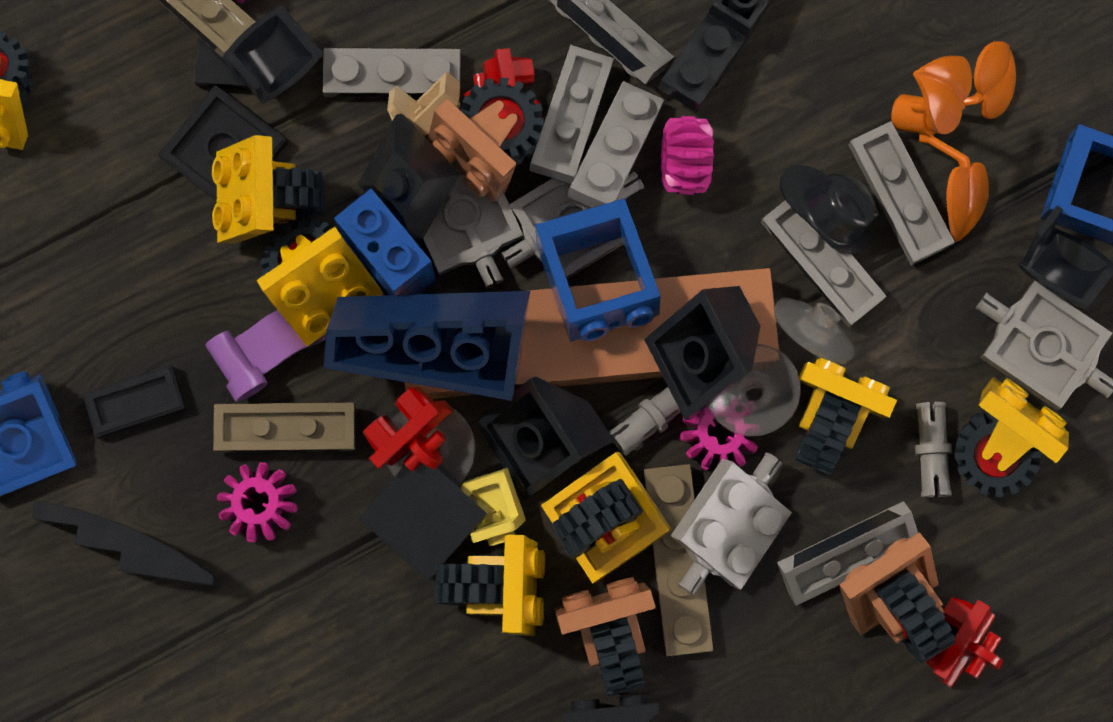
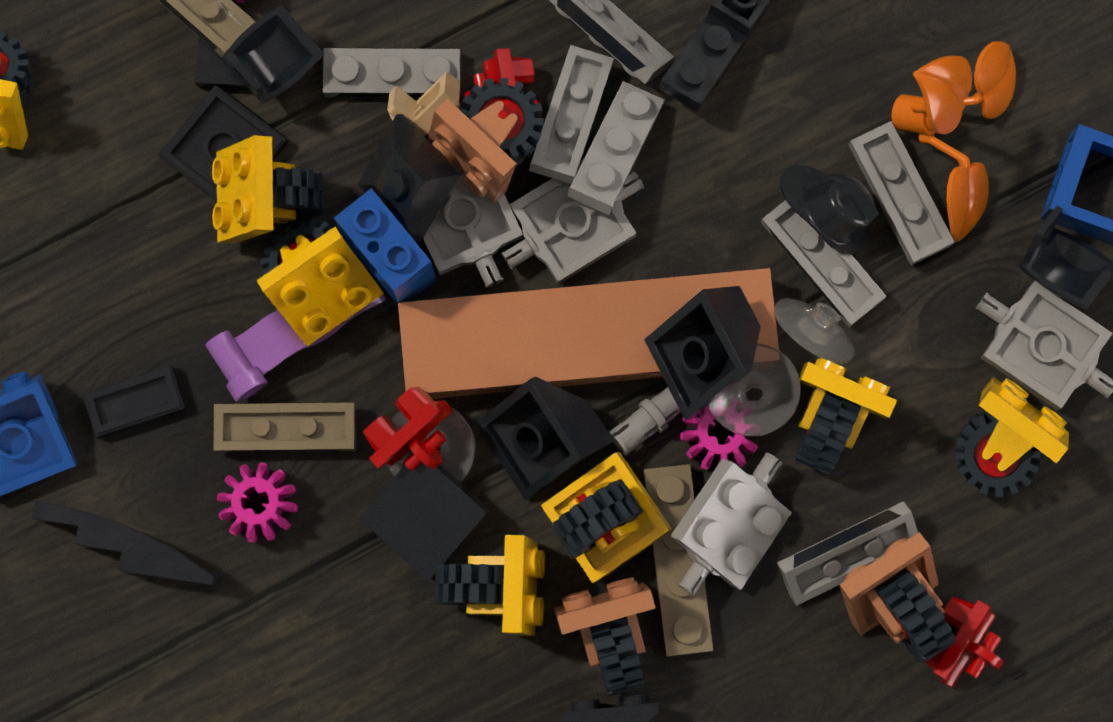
(432, 339): dark blue wedge -> none
(499, 495): light yellow bracket -> none
(583, 231): blue window -> none
(687, 155): dark pink gear -> none
(933, 449): light grey pin -> none

